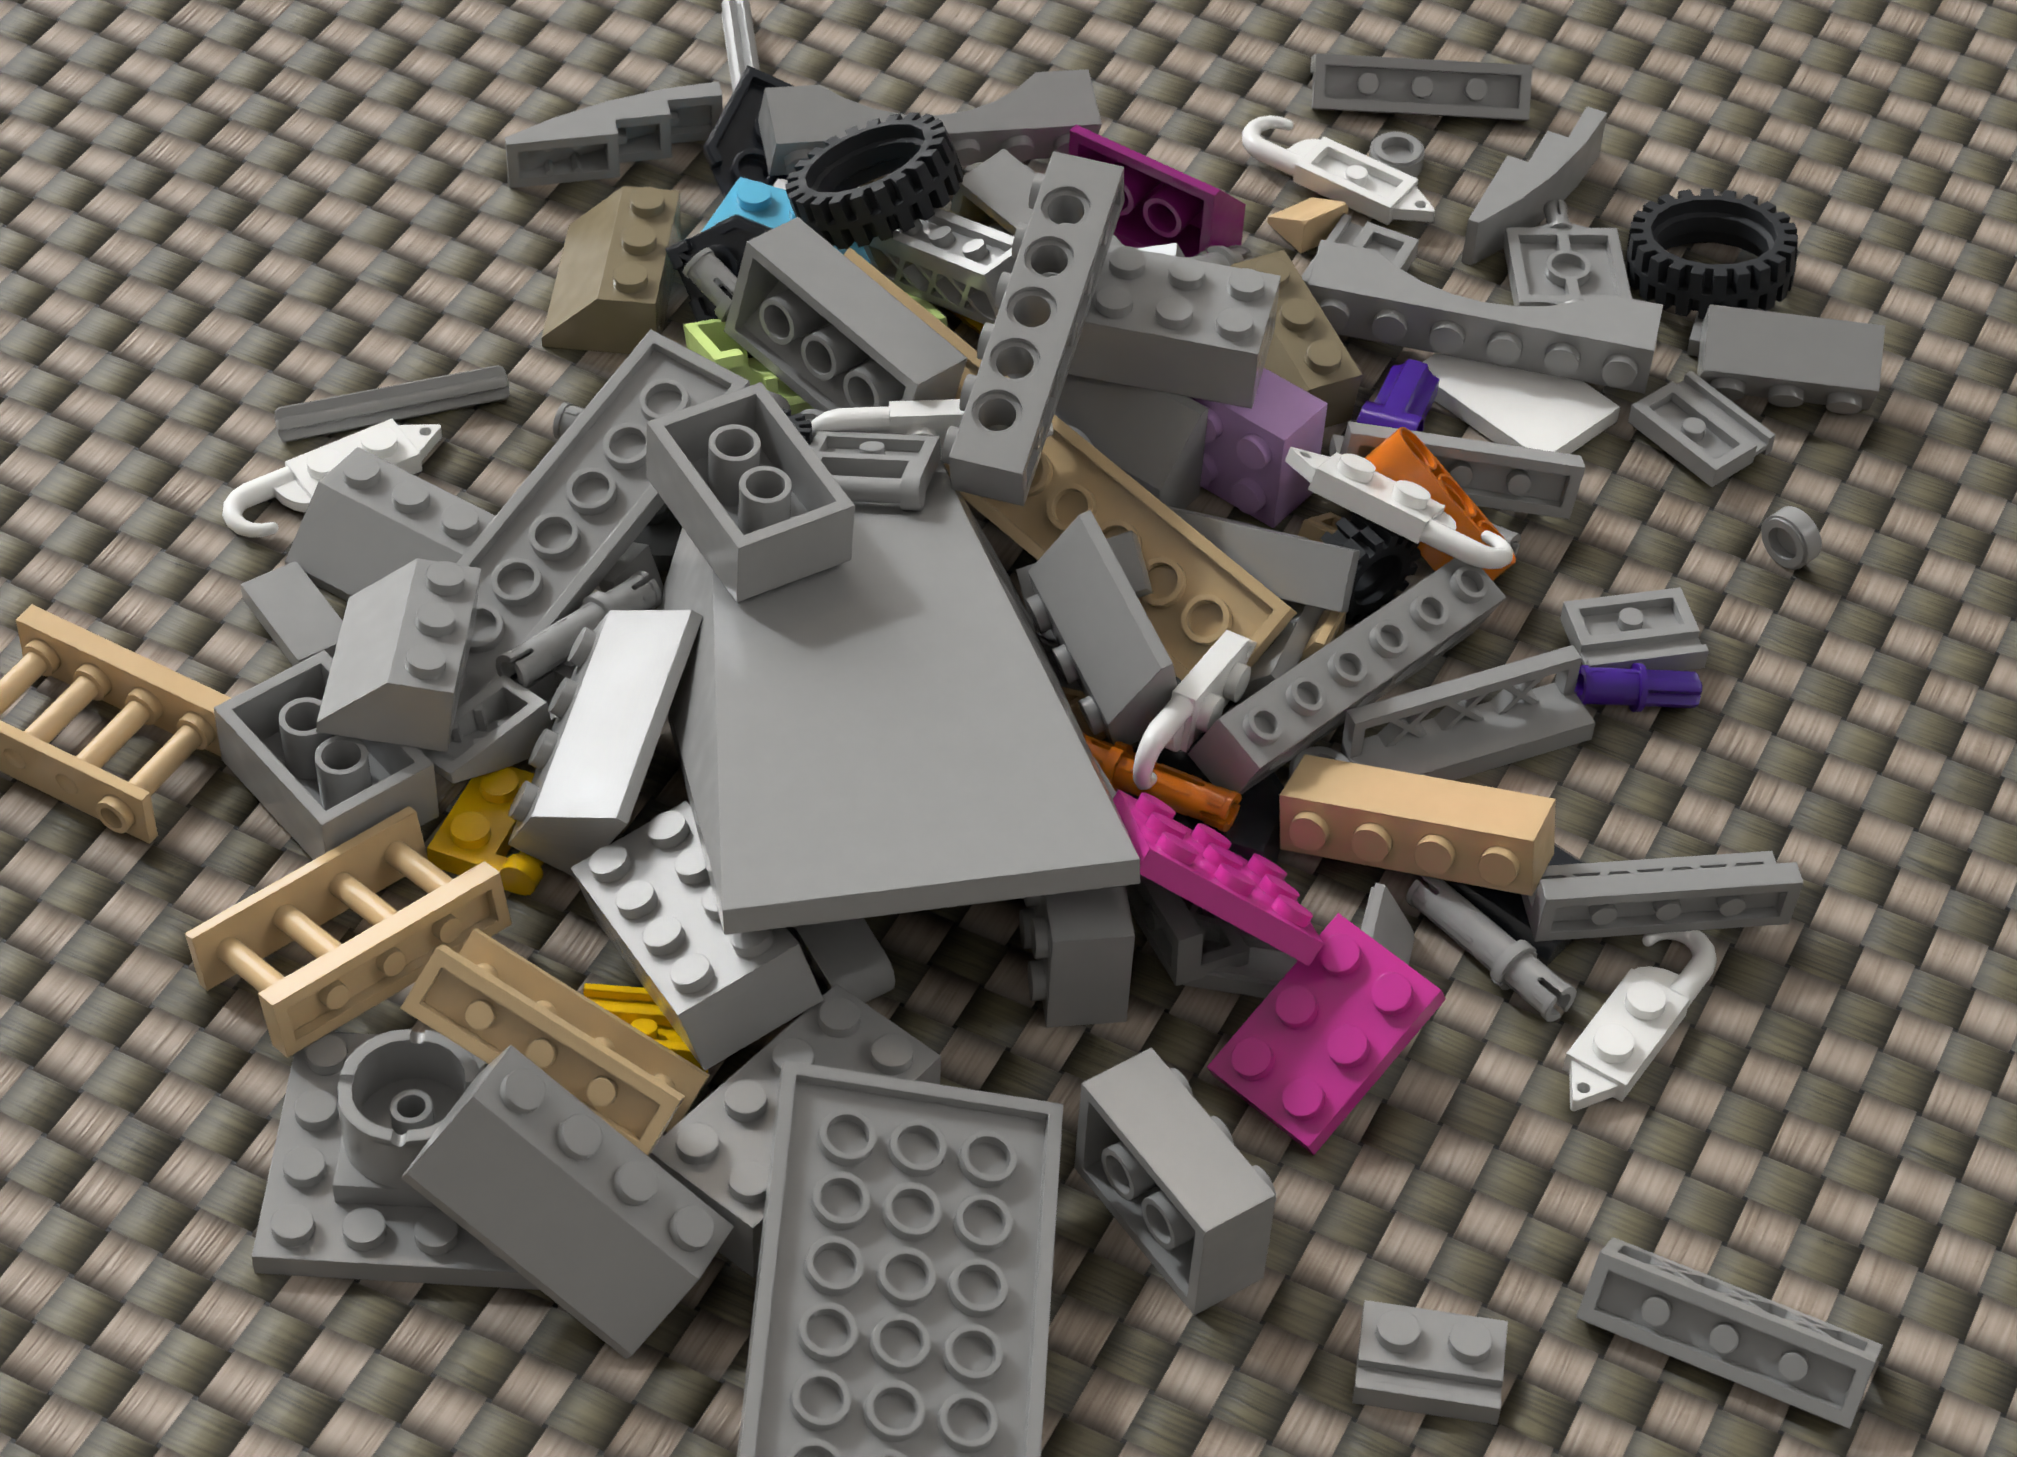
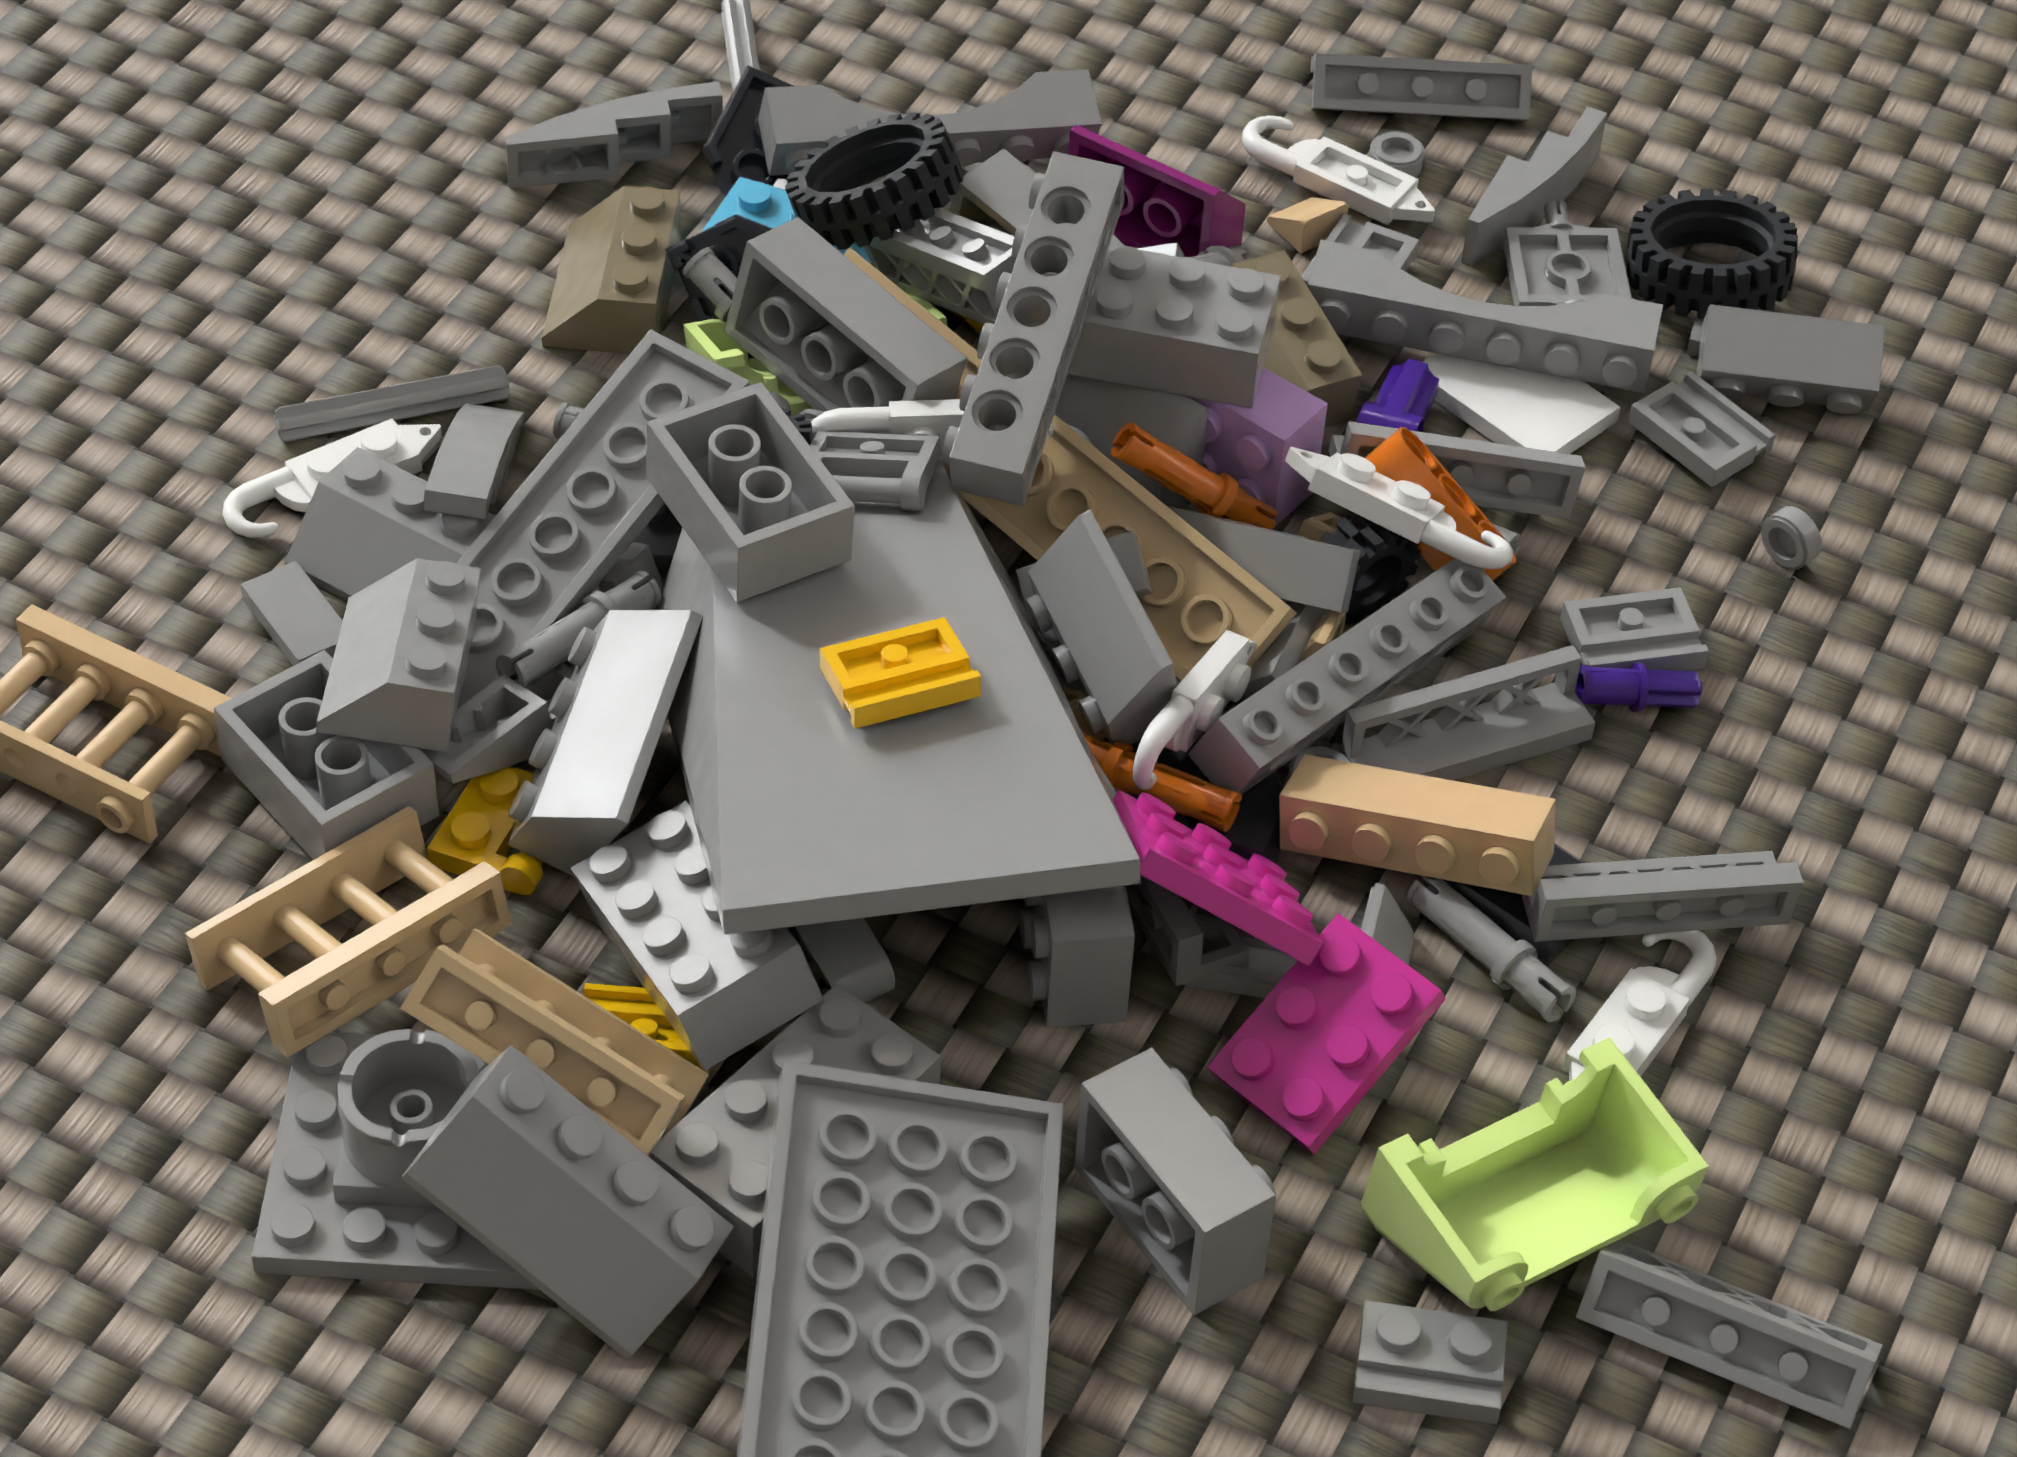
(473, 461): none -> light grey slope
(900, 672): none -> yellow plate
(1210, 492): none -> orange pin
(1537, 1184): none -> yellowish green windscreen

